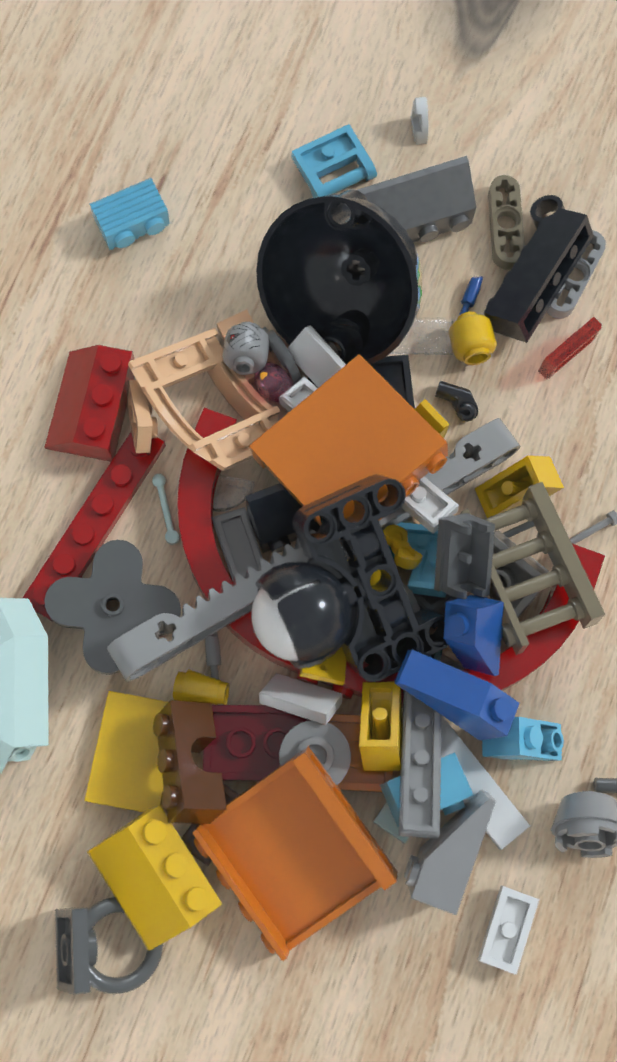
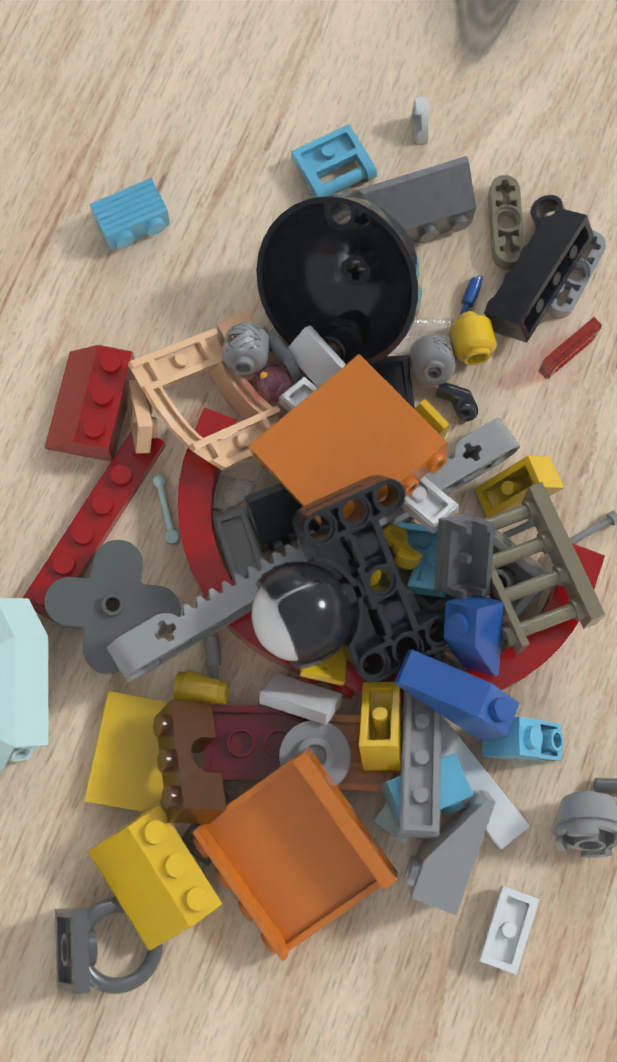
(432, 360): none -> light grey head

